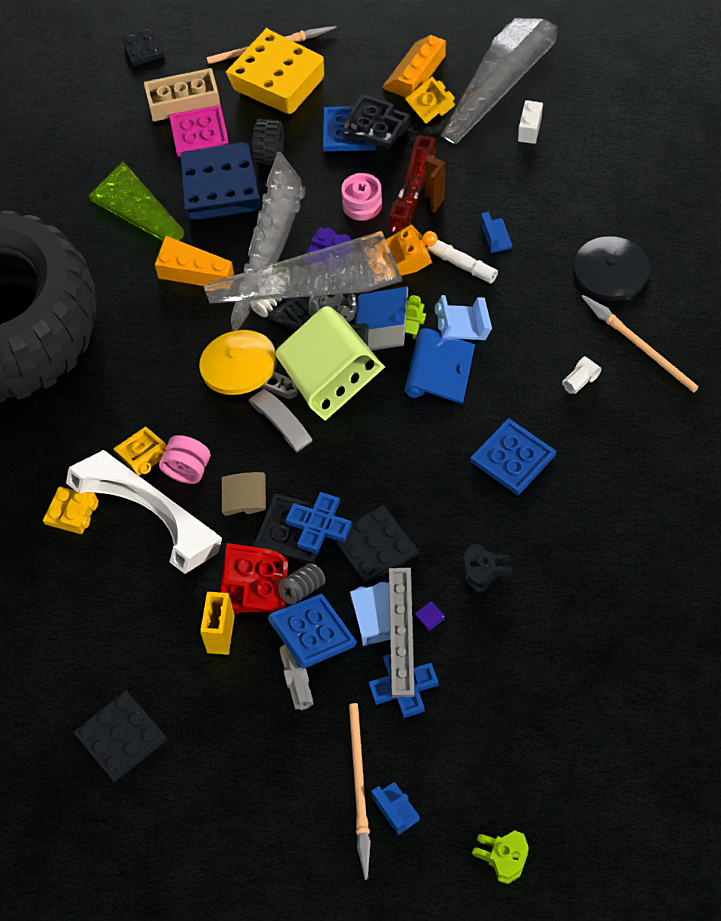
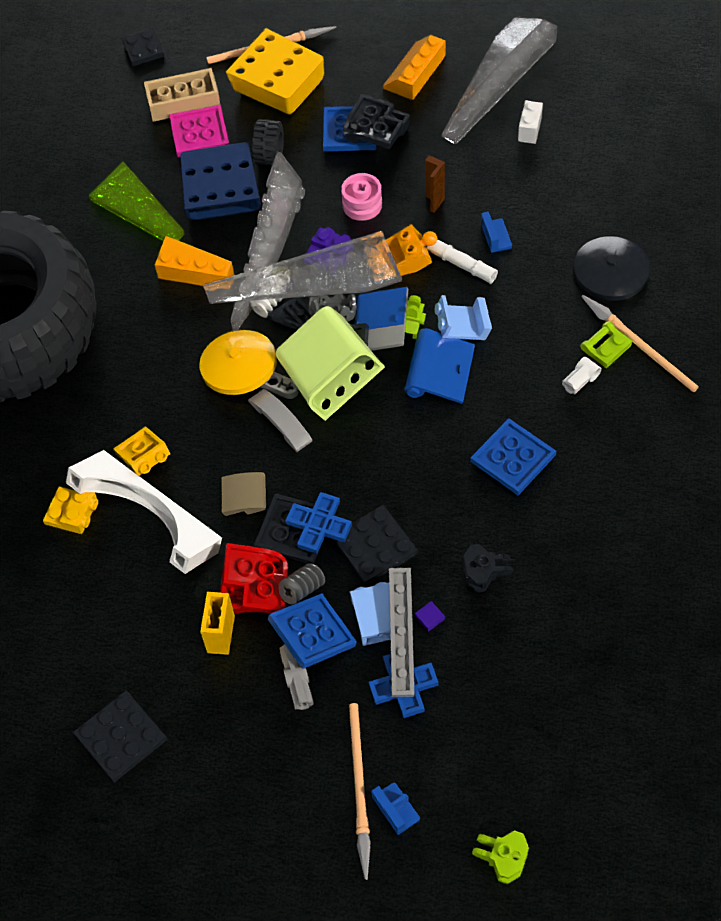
(184, 459): bright pink wheel -> none
(405, 205): clear red arch -> none
(430, 100): yellow plate -> none
(610, 349): none -> lime plate

